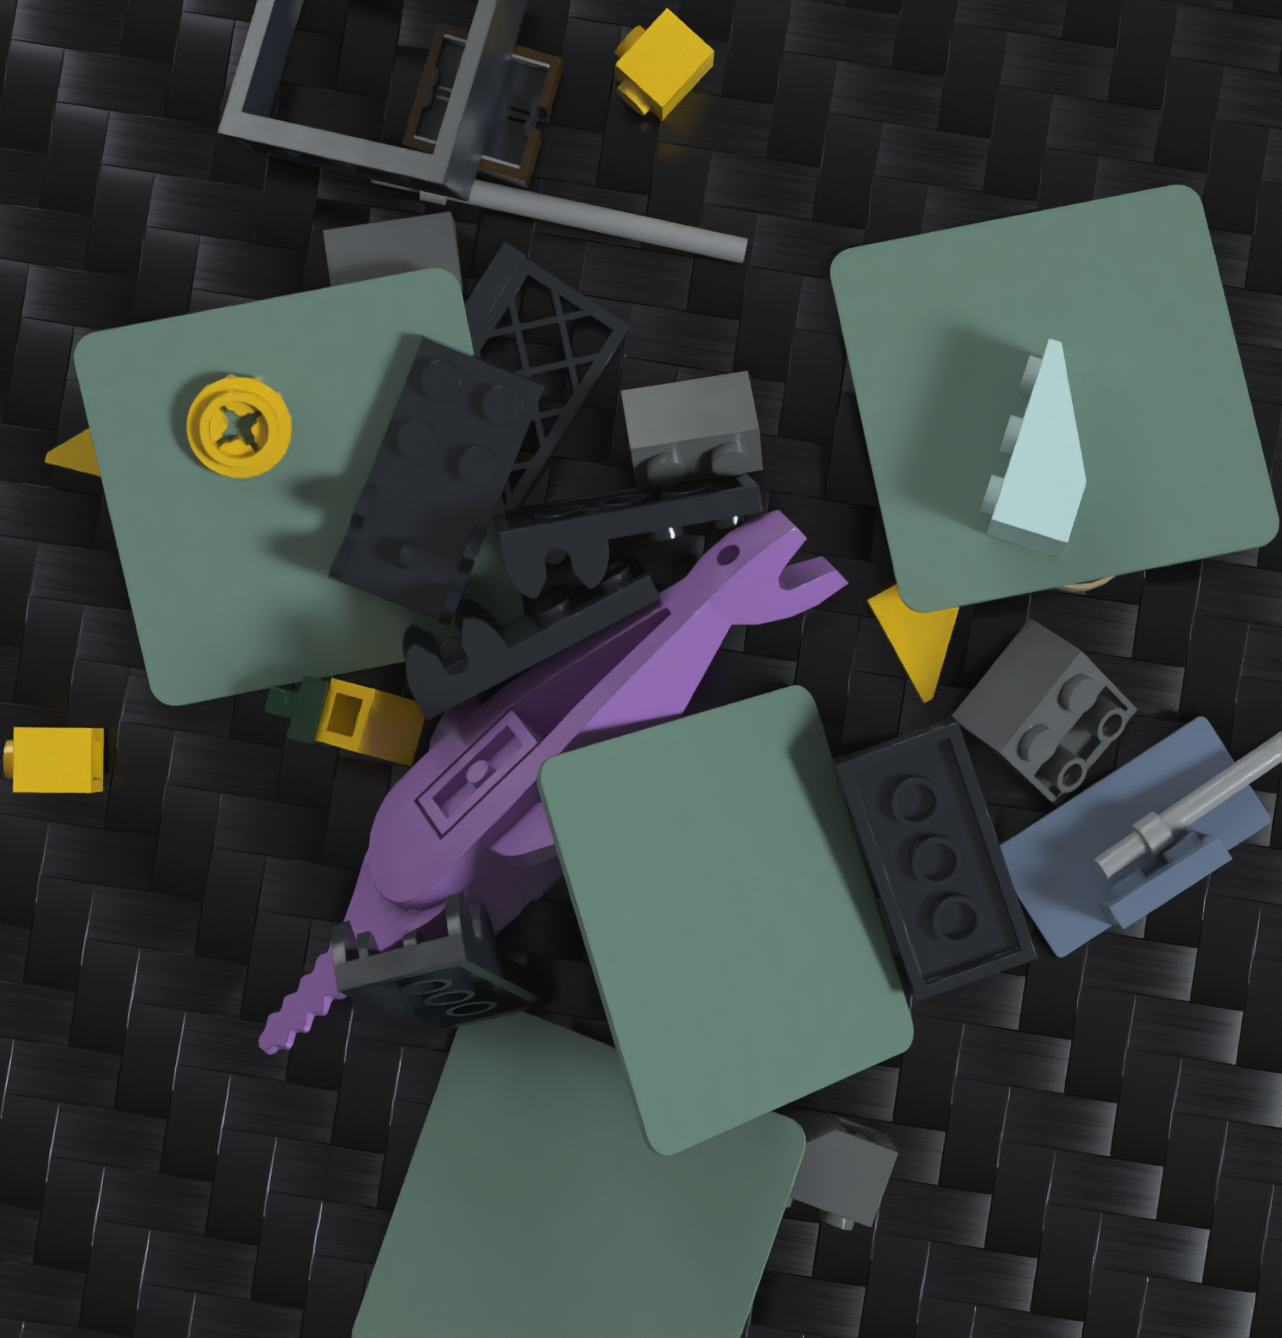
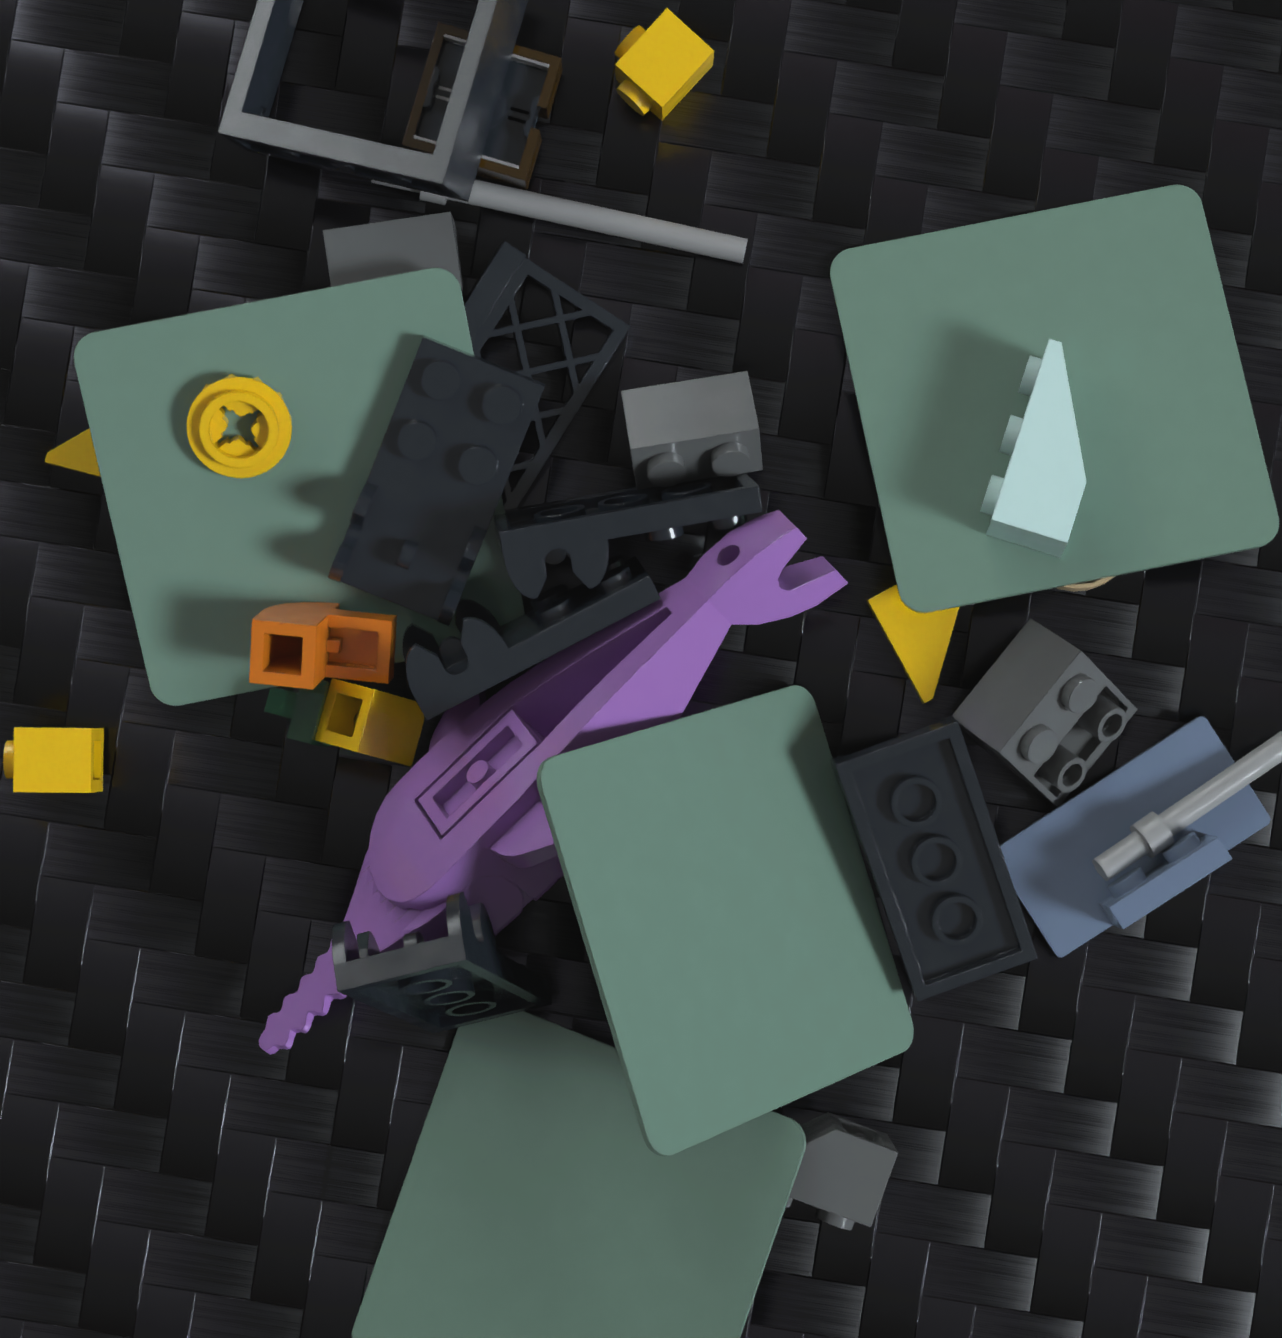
(316, 640): none -> orange brick

